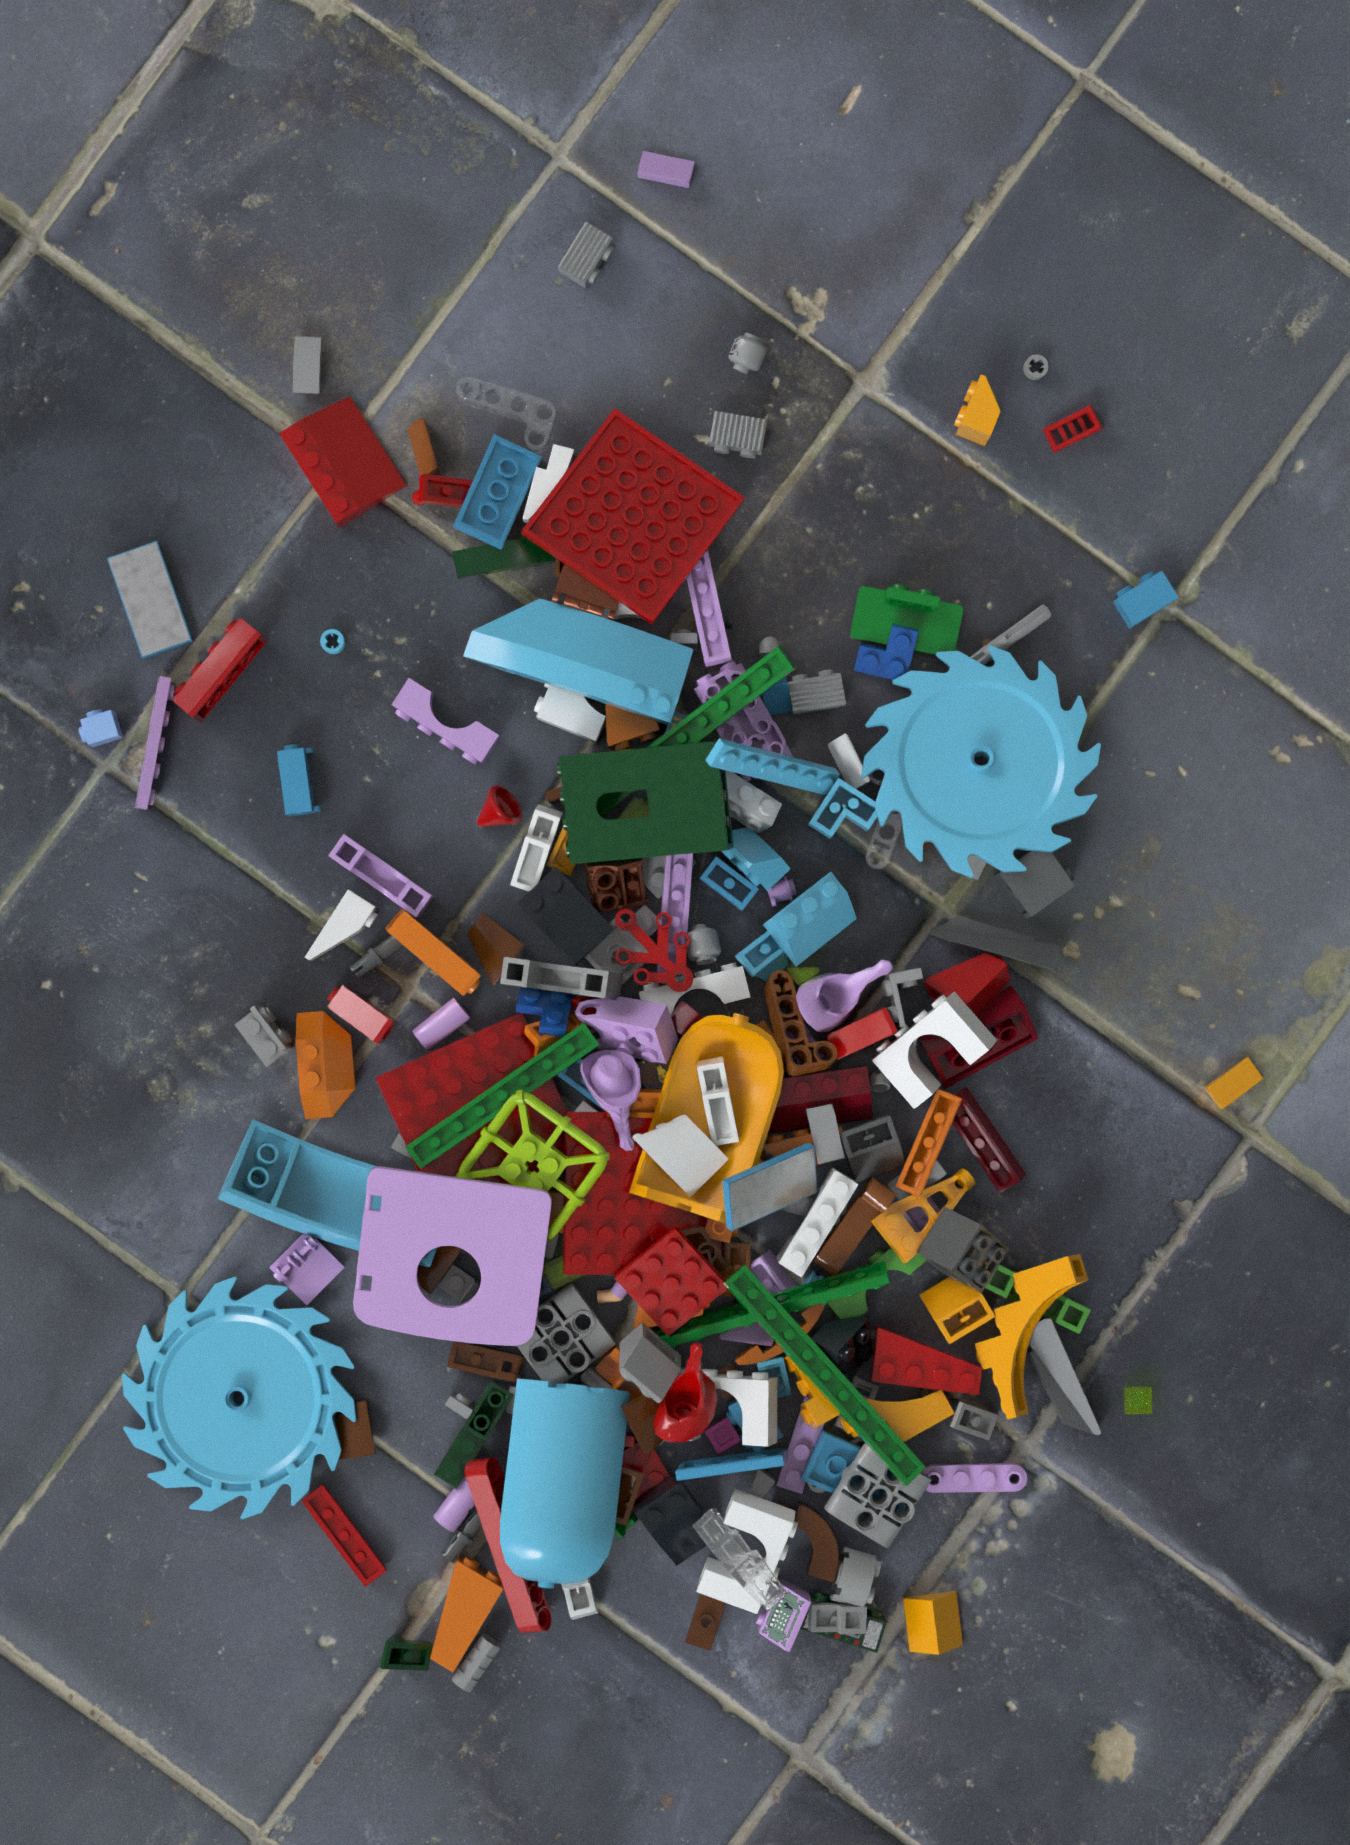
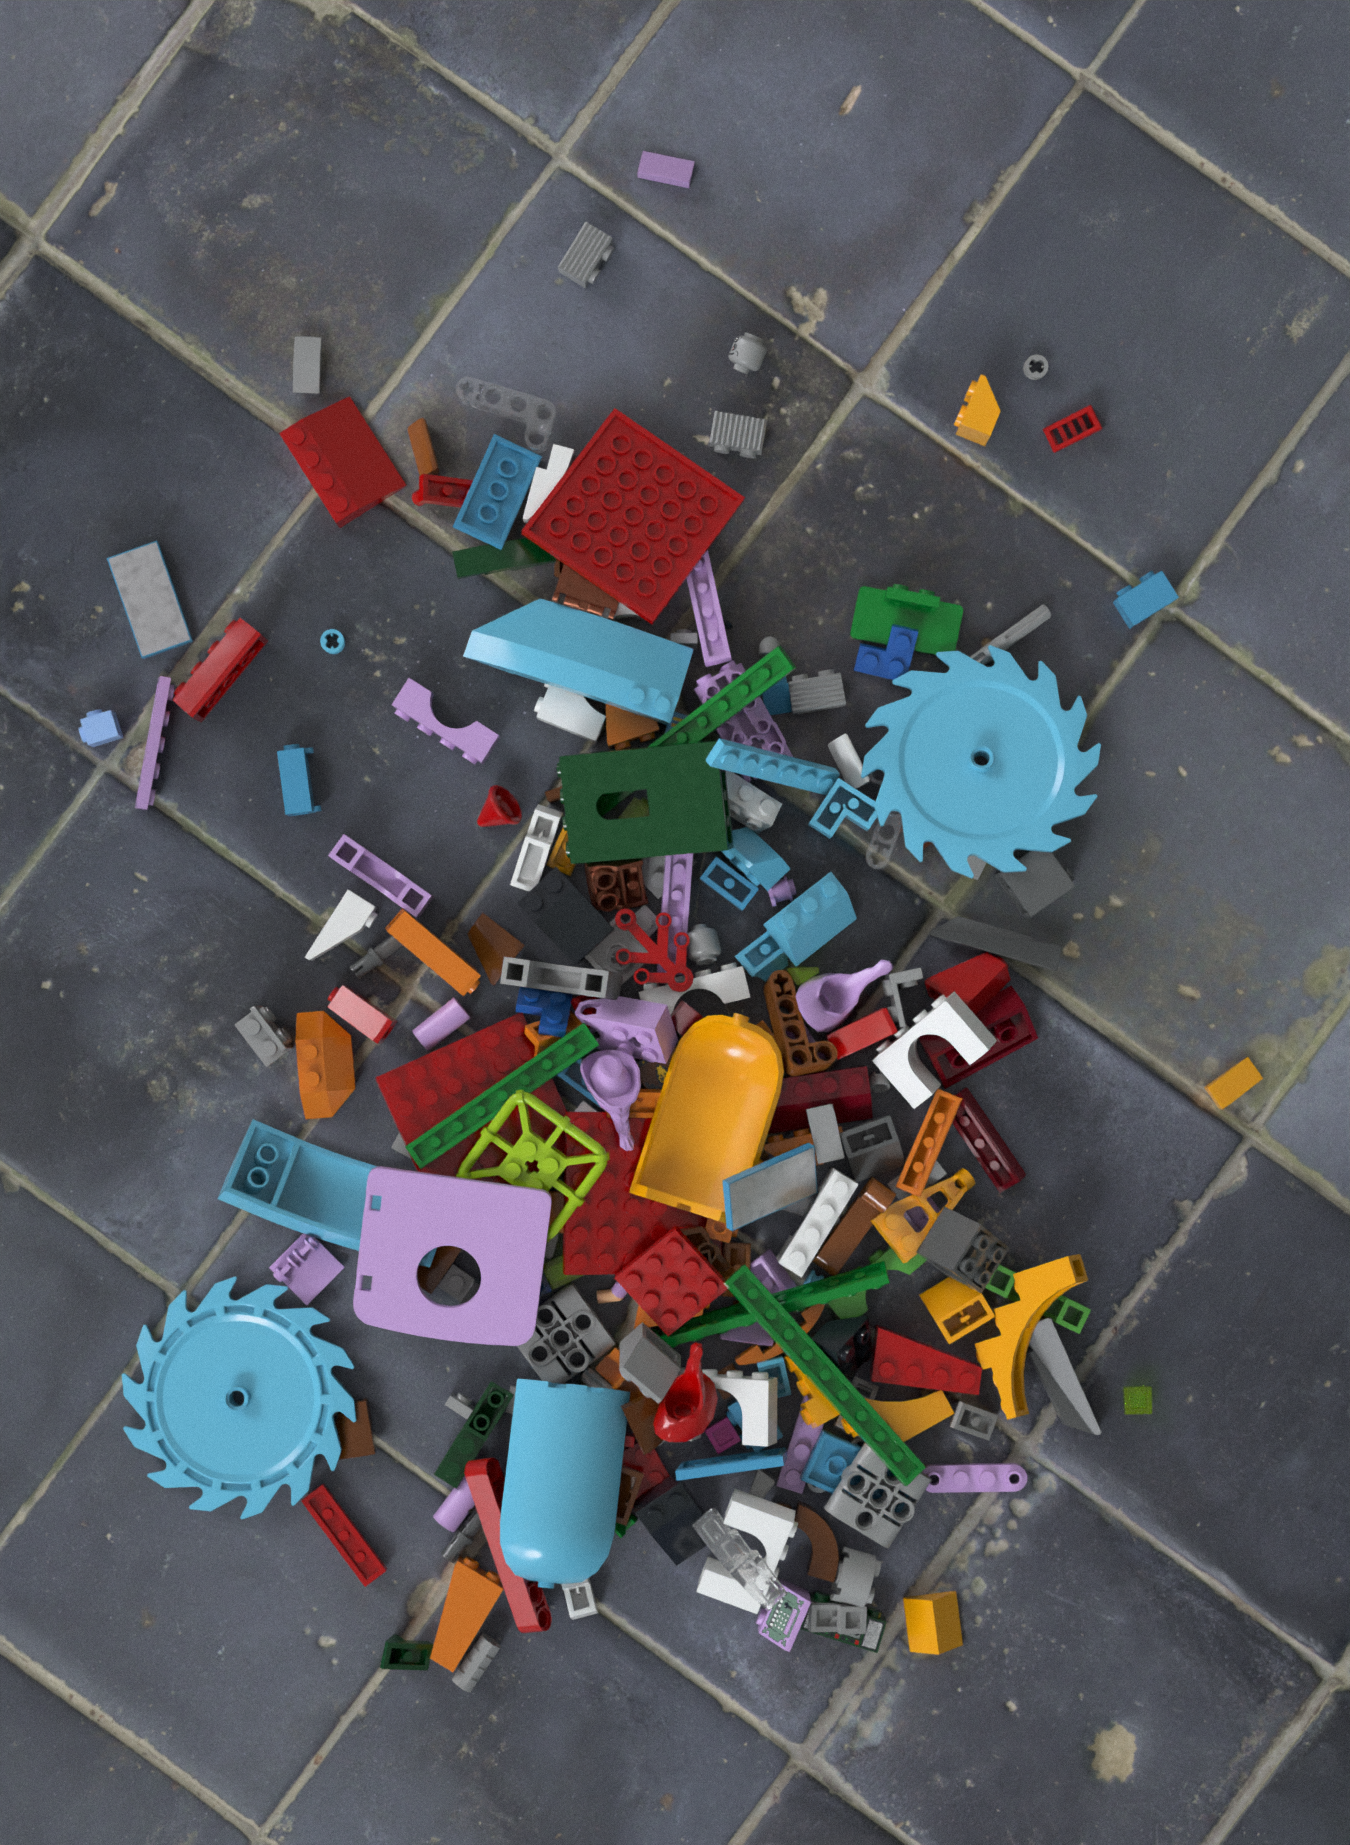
(485, 1361): reddish brown plate -> none
(683, 1152): white slope -> none
(705, 1622): reddish brown plate -> none
(717, 1101): white slope -> none

